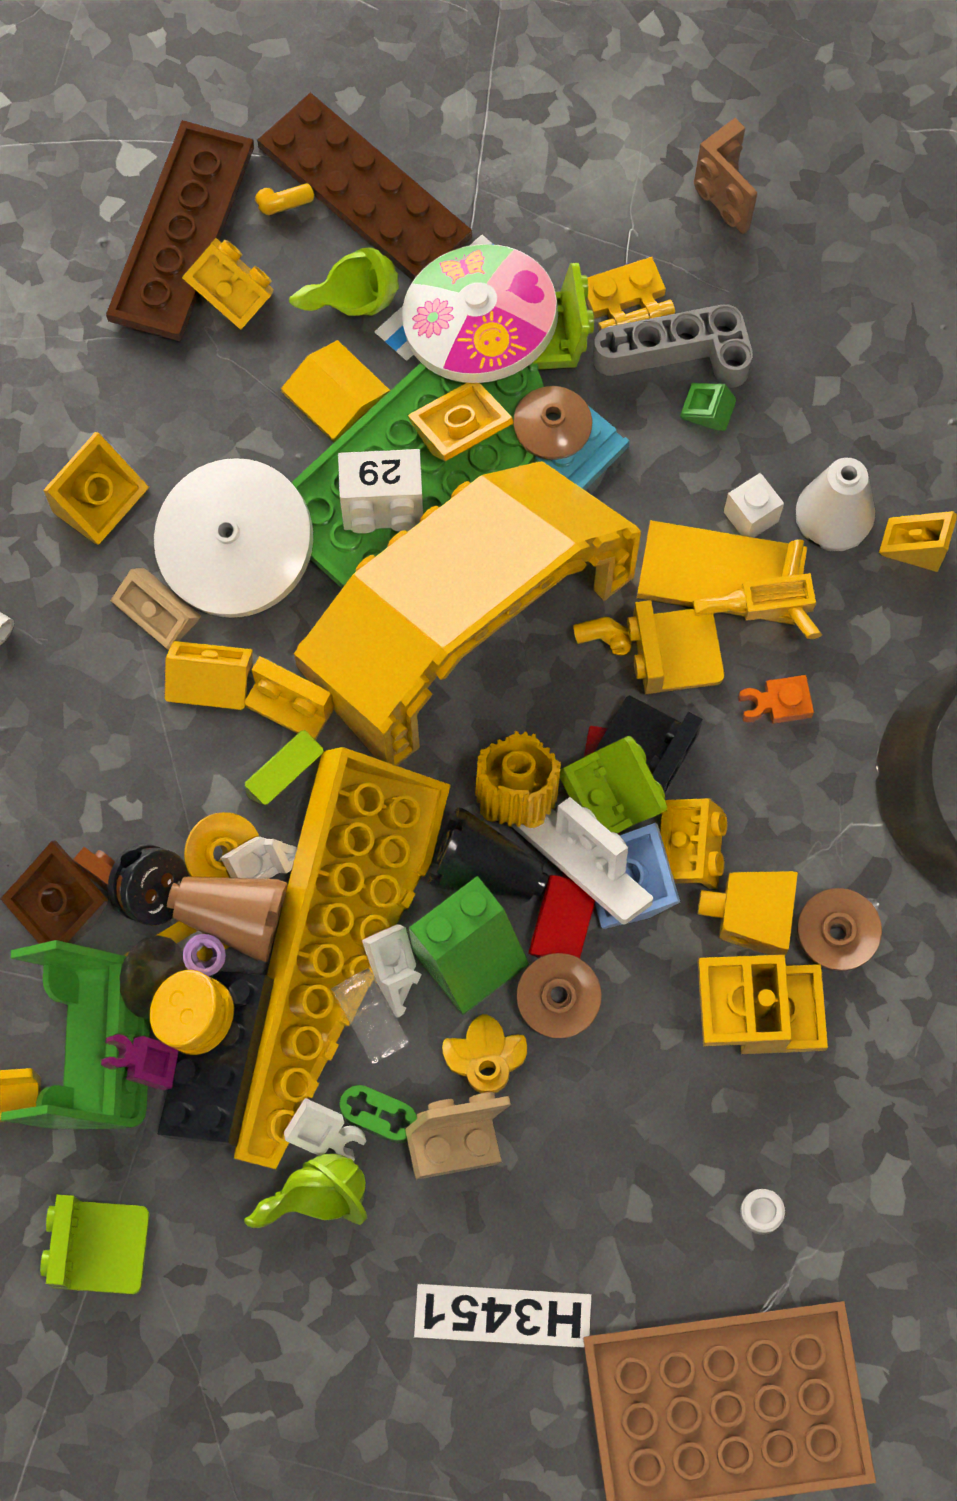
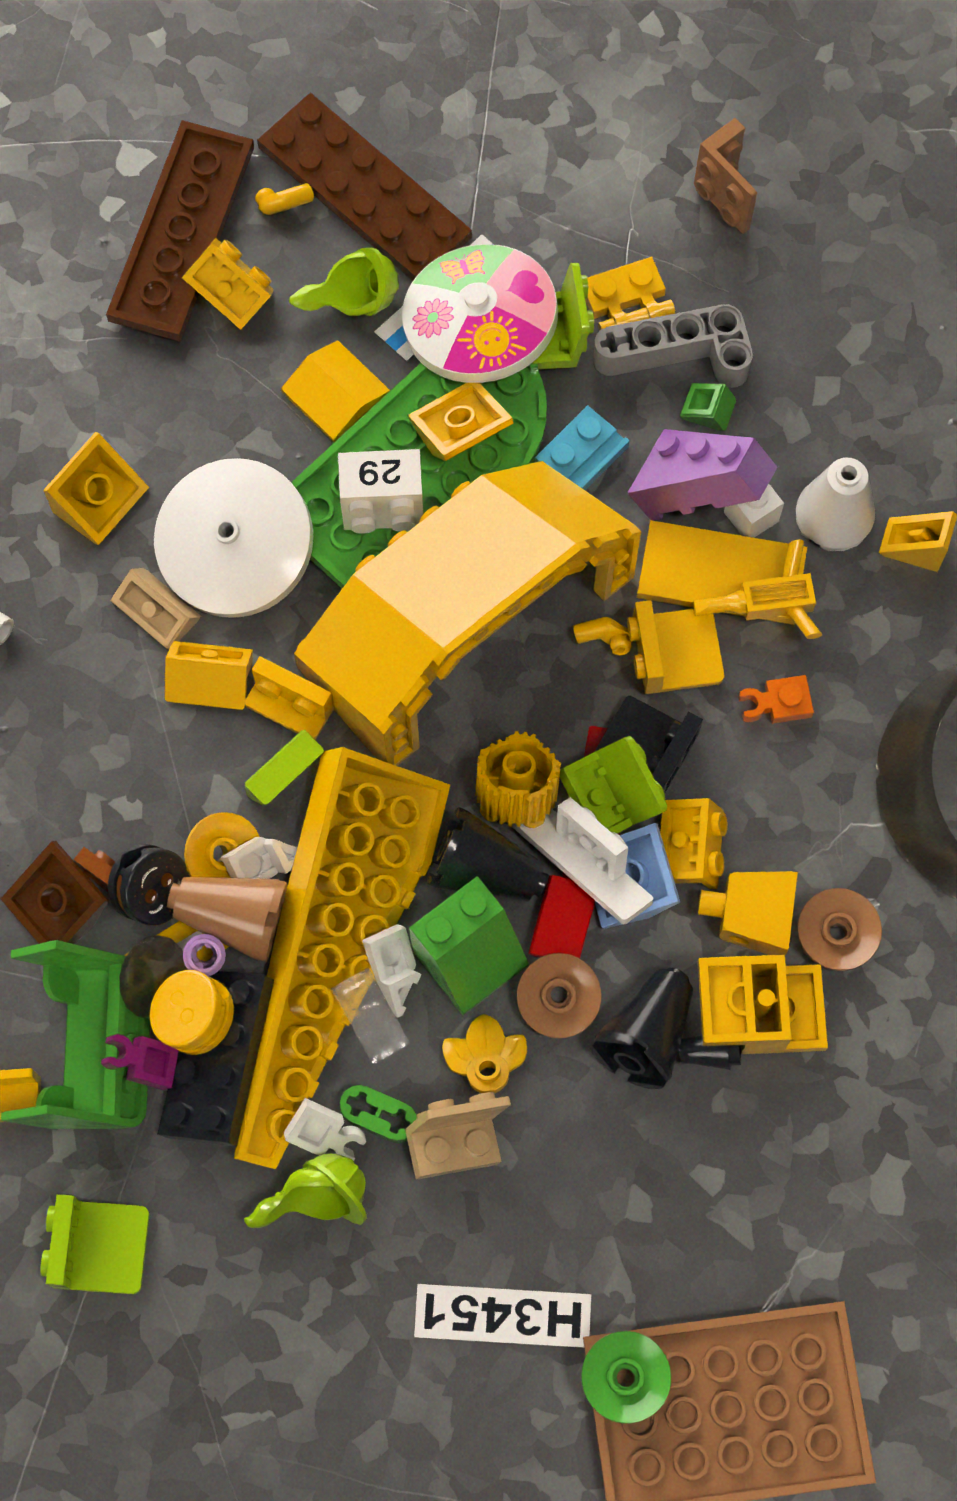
(552, 438): medium nougat dish -> none
(646, 1363): none -> bright green dish
(647, 1030): none -> black cone
(699, 471): none -> medium lavender wedge
(723, 1057): none -> black cone
(762, 1211): white tile -> none

